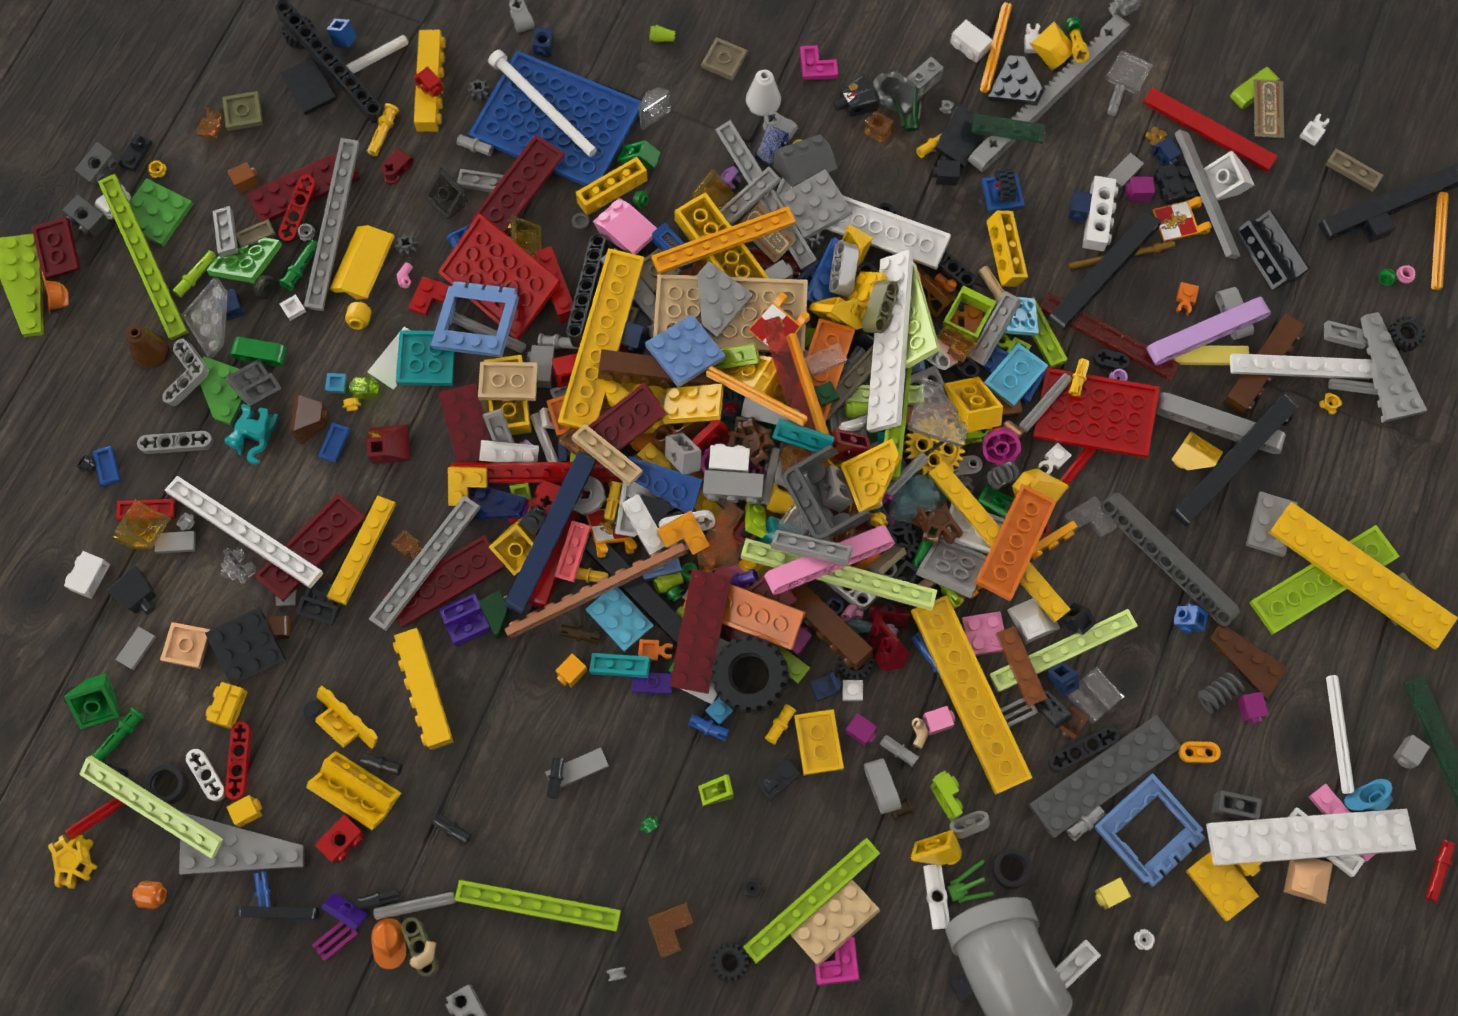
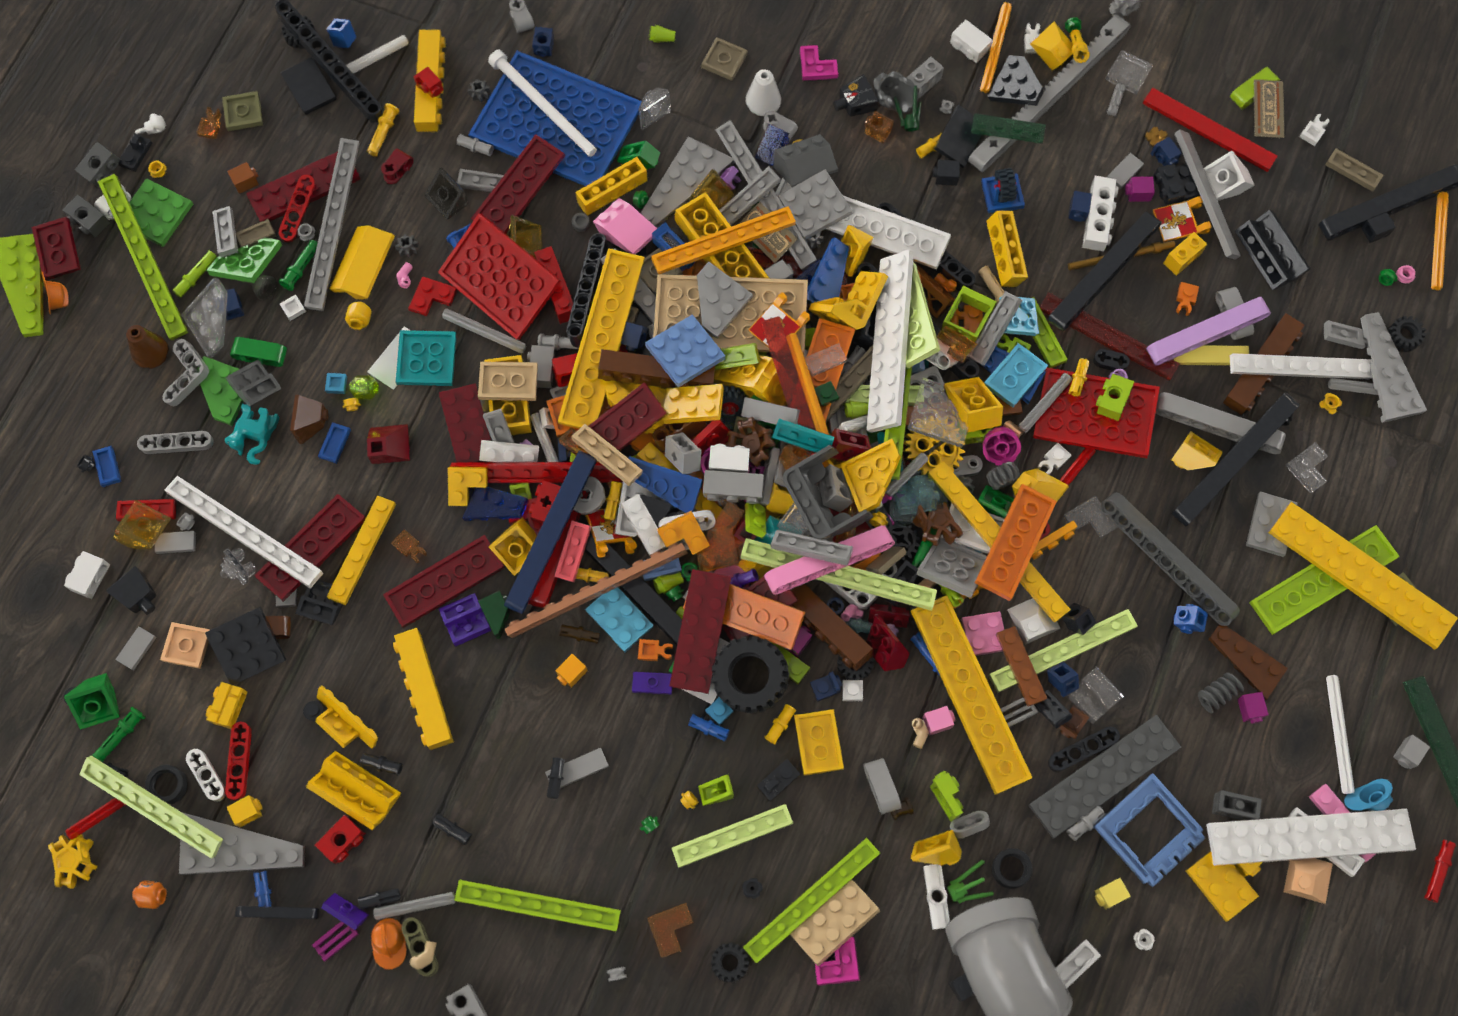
(154, 125): none -> white piece
(424, 563): light grey plate -> none
(469, 342): medium blue hinge -> none
(533, 518): black bracket -> none
(620, 665): teal plate -> none
(682, 178): none -> light grey wing
(689, 800): none -> yellow plate
(732, 835): none -> yellowish green plate
(756, 396): light orange axle -> none
(844, 268): light grey beam -> none
(861, 730): magenta brick -> none
(880, 306): olive beam -> none
(899, 750): light grey axle -> none
(1114, 407): none -> lime brick
(1185, 253): none -> yellow brick
(1198, 752): light orange plate -> none
(1304, 467): none -> clear tile

